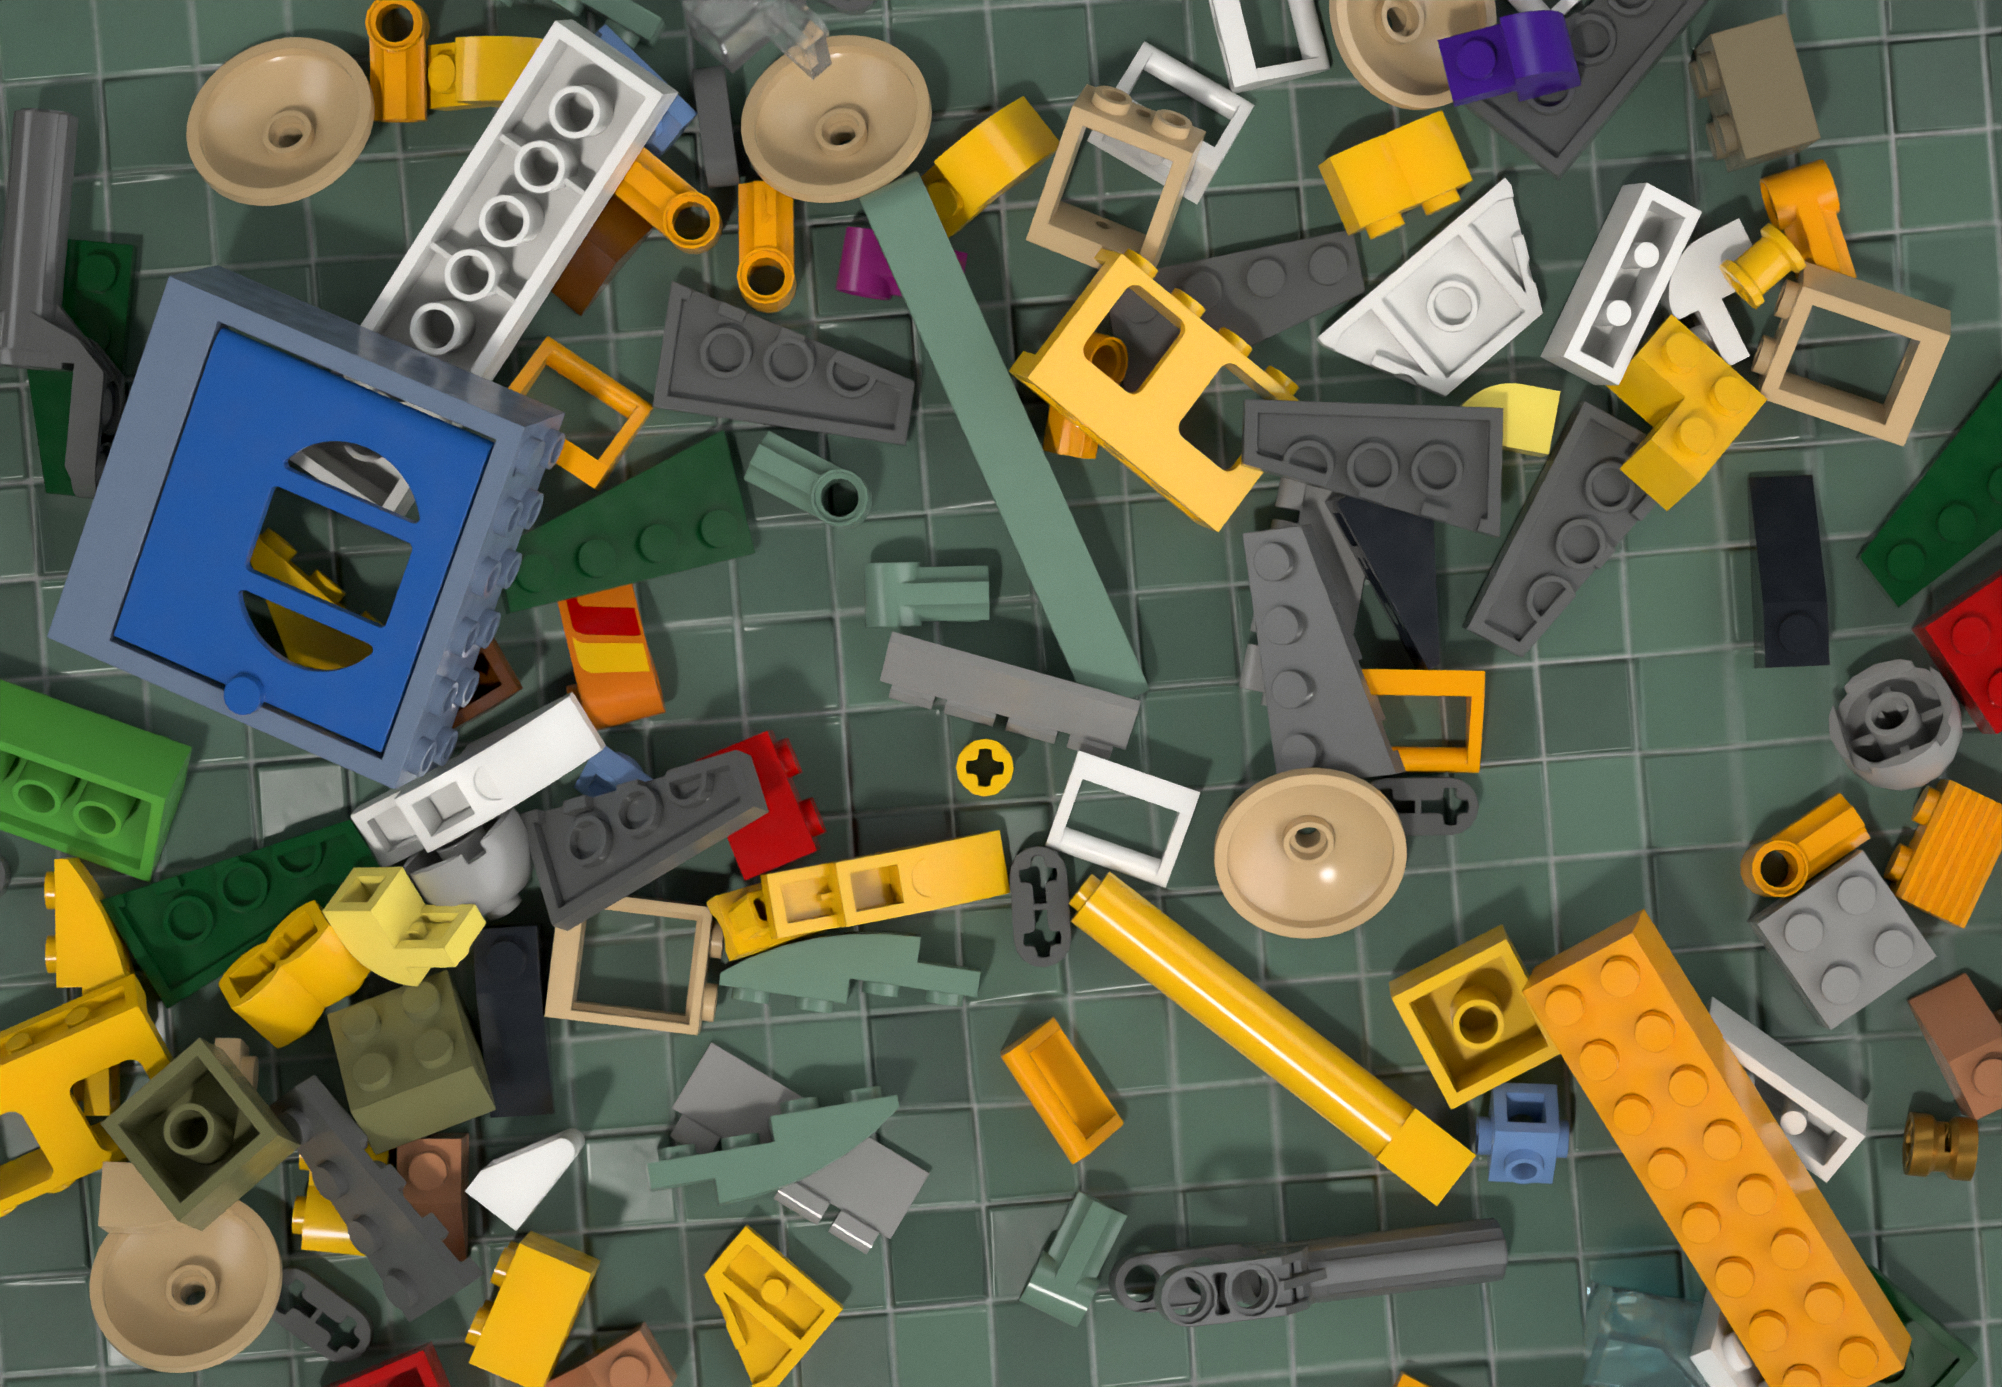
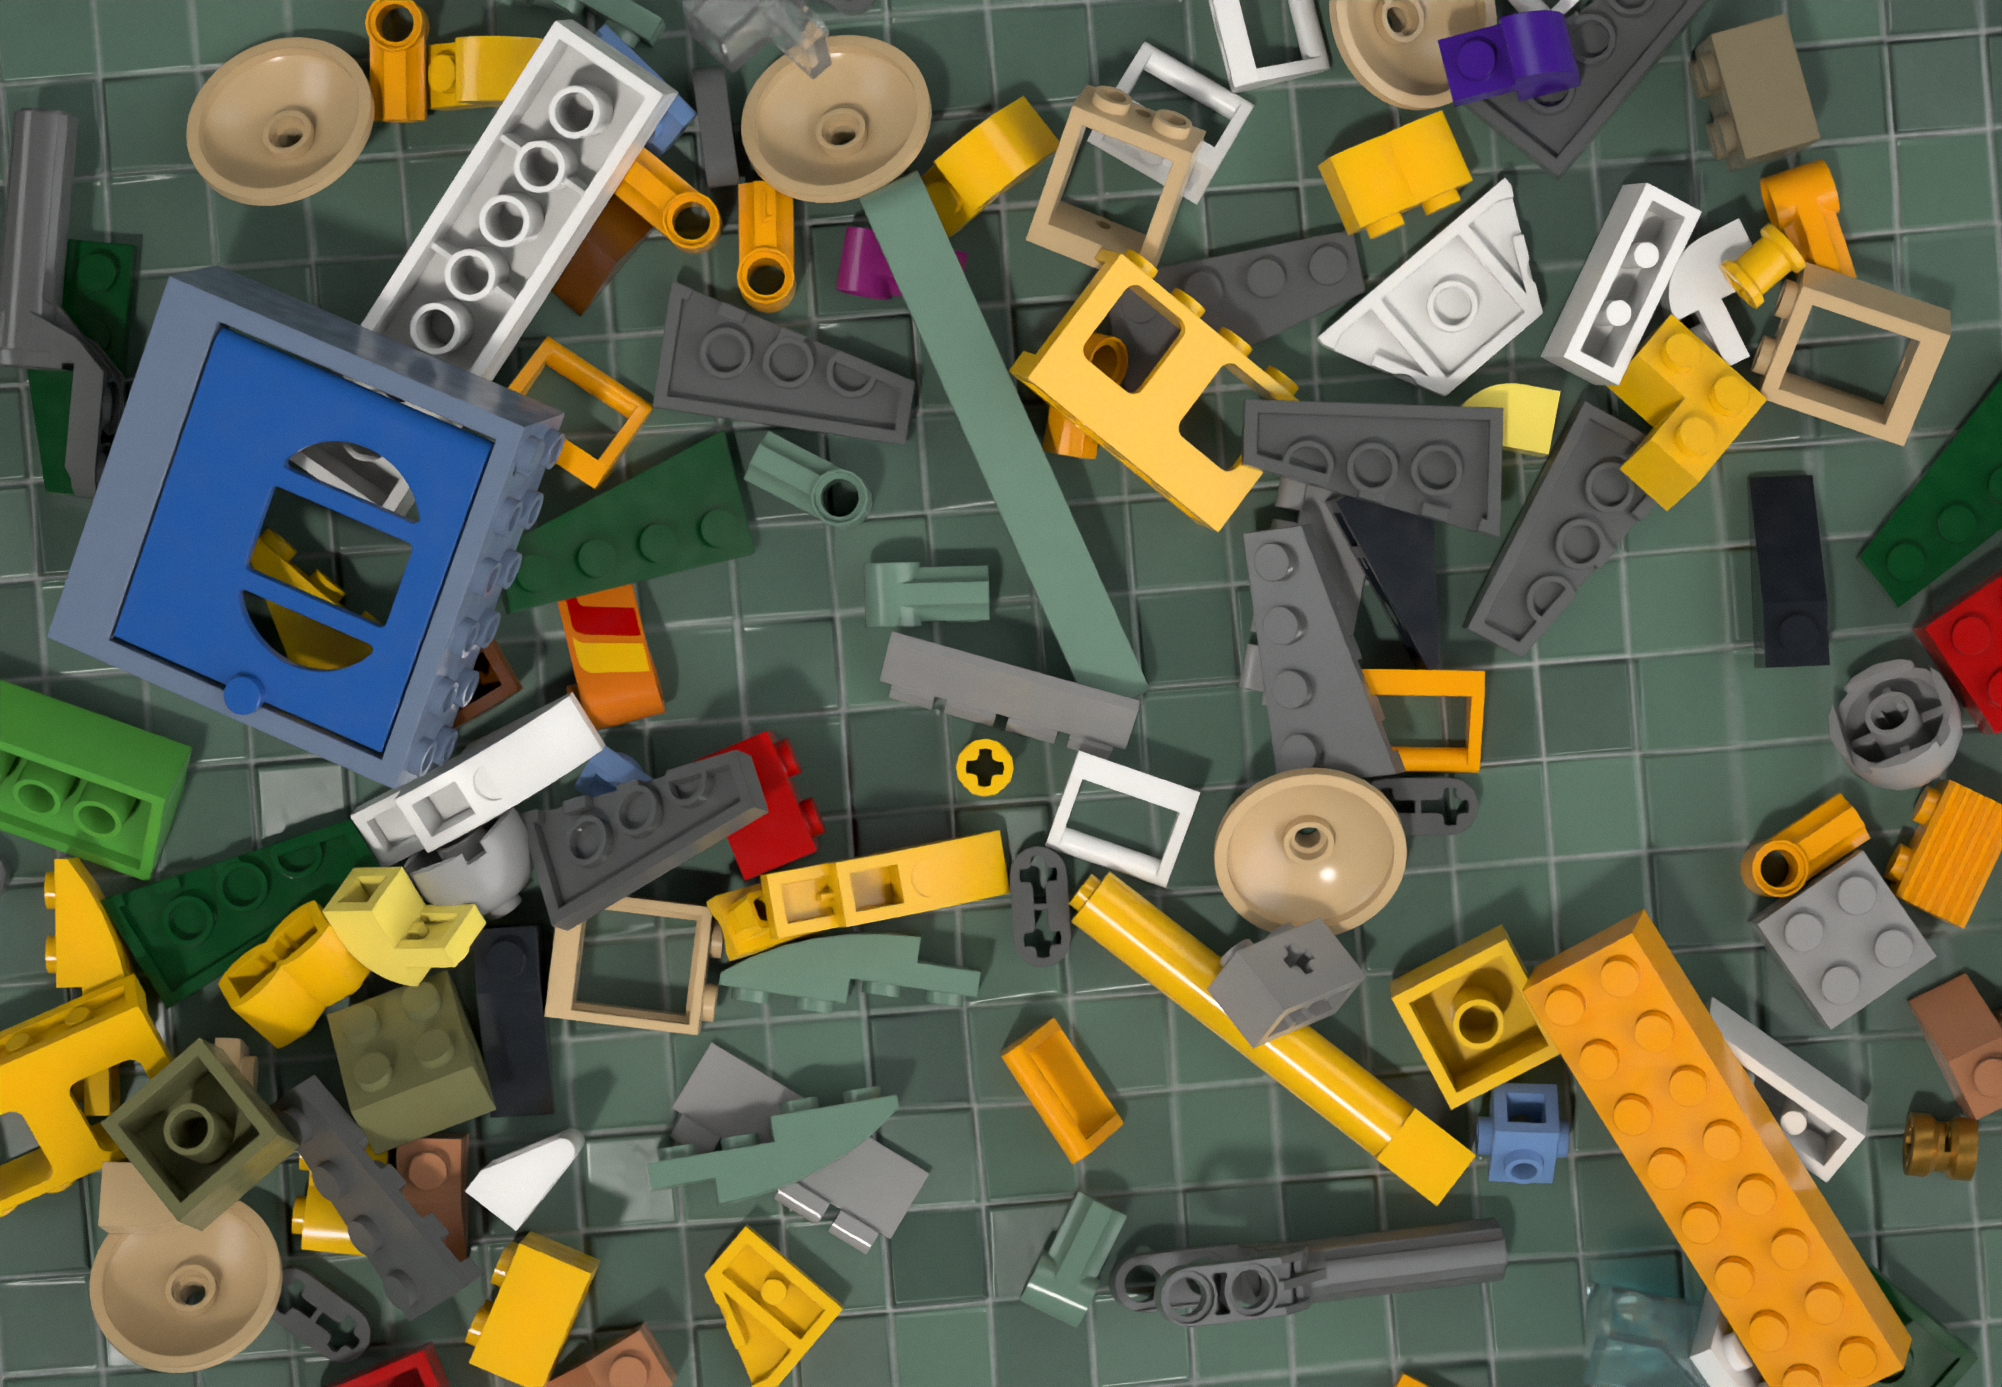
(1285, 981): none -> light grey brick

